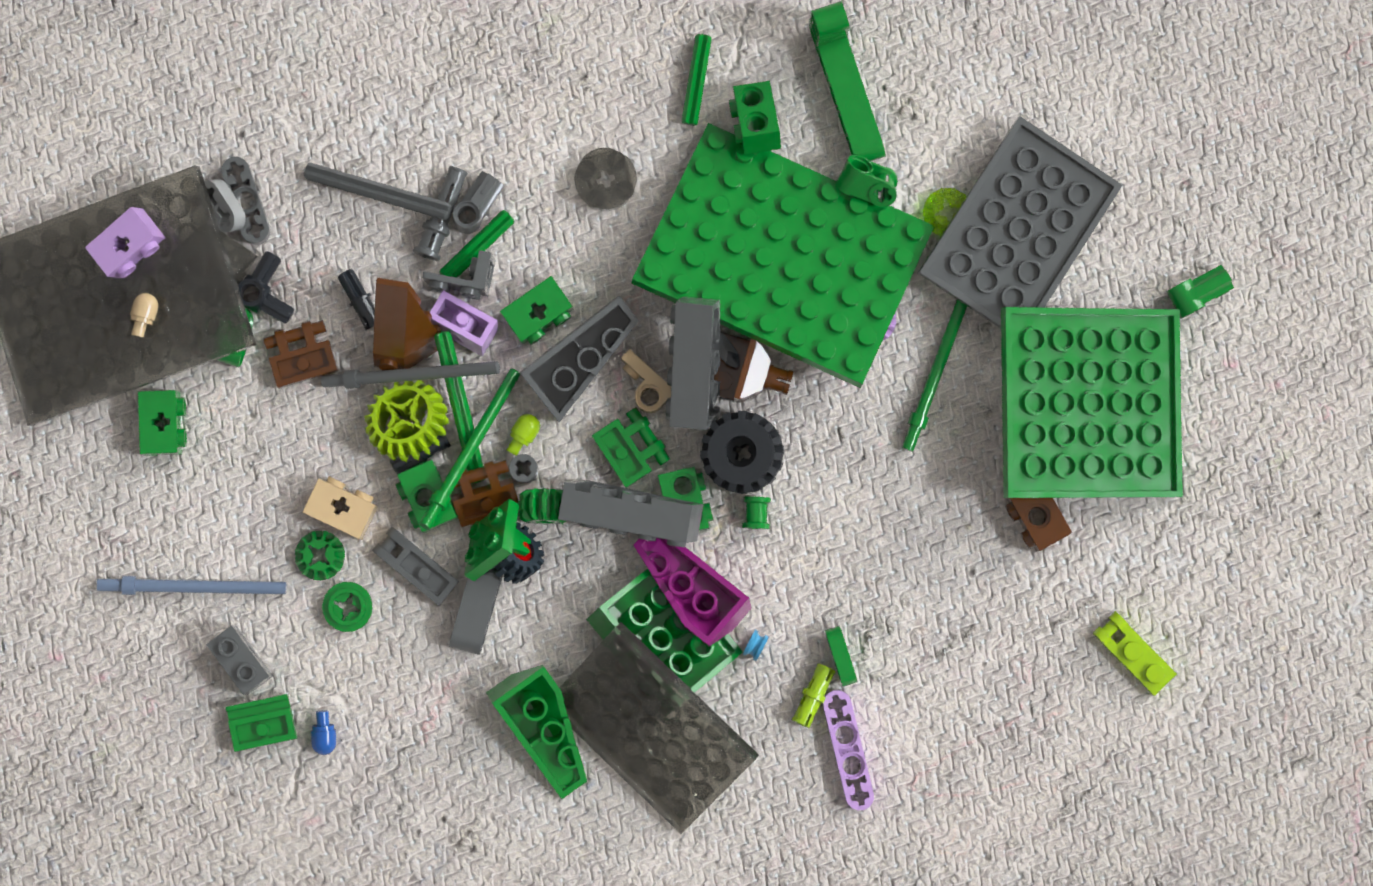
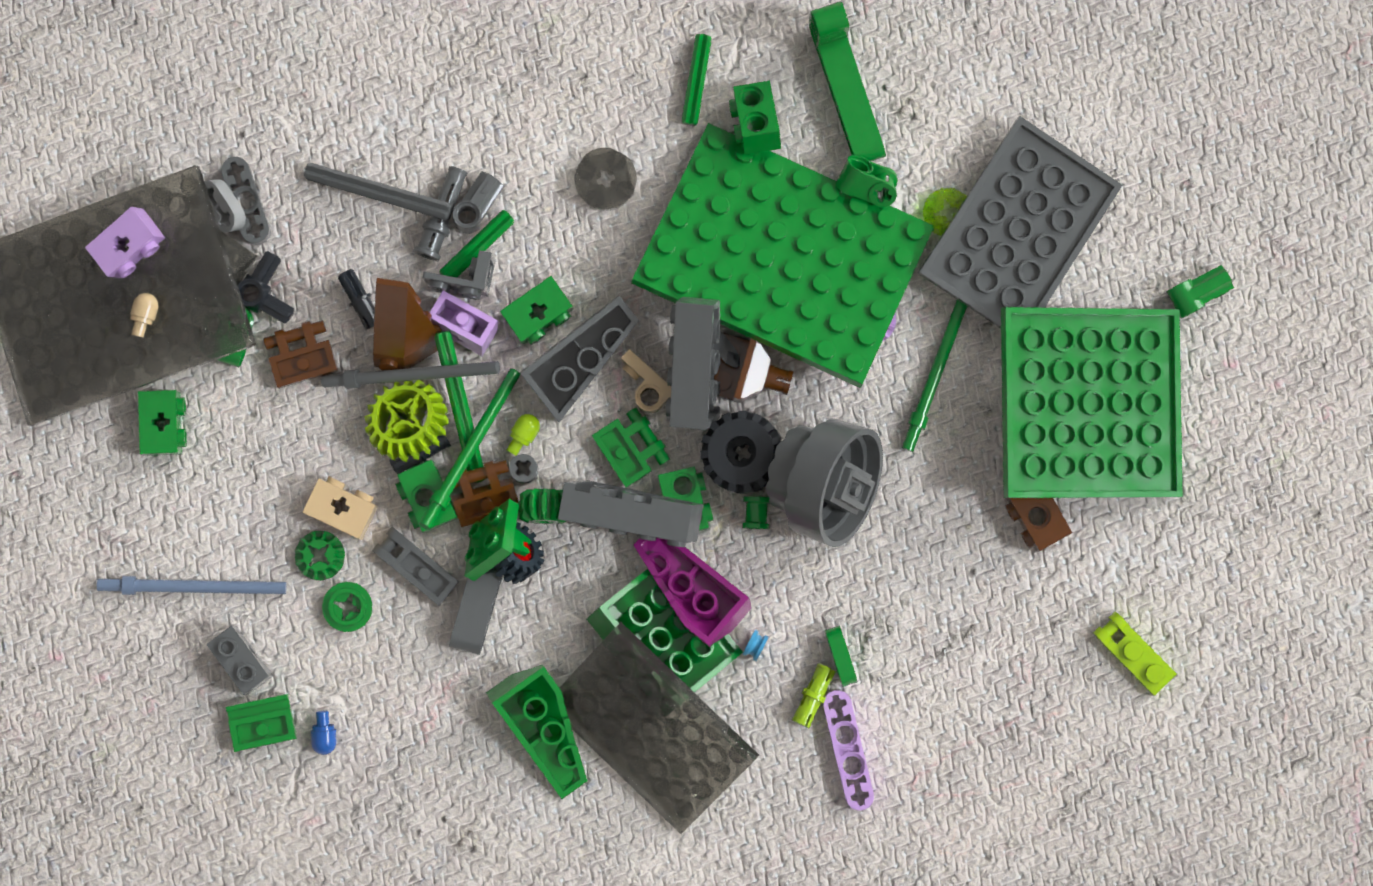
(826, 479): none -> dark grey piece

